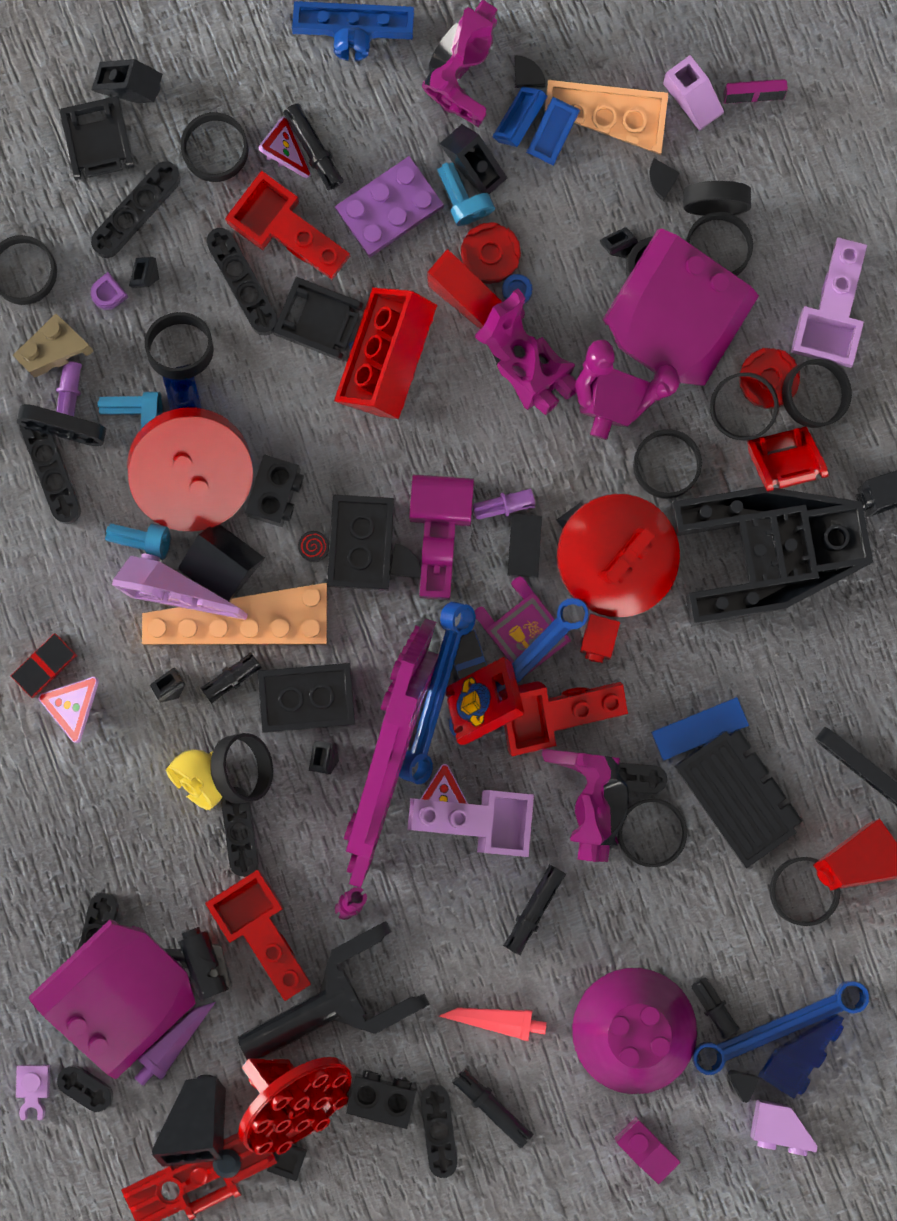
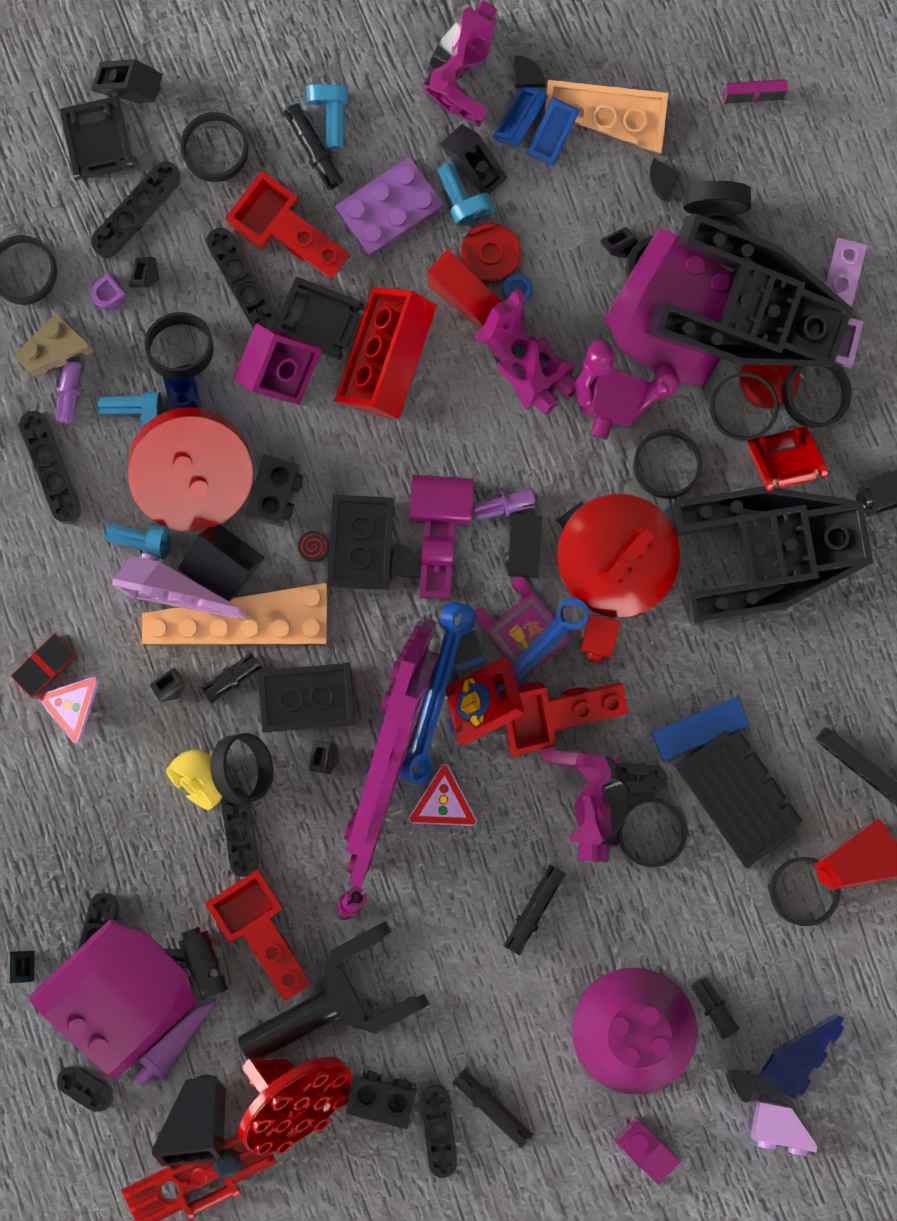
(20, 966): none -> black slope
(32, 1084): lavender plate -> none
(61, 425): black beam -> none
(277, 364): none -> magenta slope
(284, 148): piece -> none
(289, 1163): black tile -> none
(334, 98): none -> dark azure piece
(353, 24): blue plate -> none
(499, 822): lavender plate -> none
(507, 1022): coral bar -> none
(693, 92): lavender slope -> none
(773, 309): none -> black wedge
(780, 1027): blue piece -> none

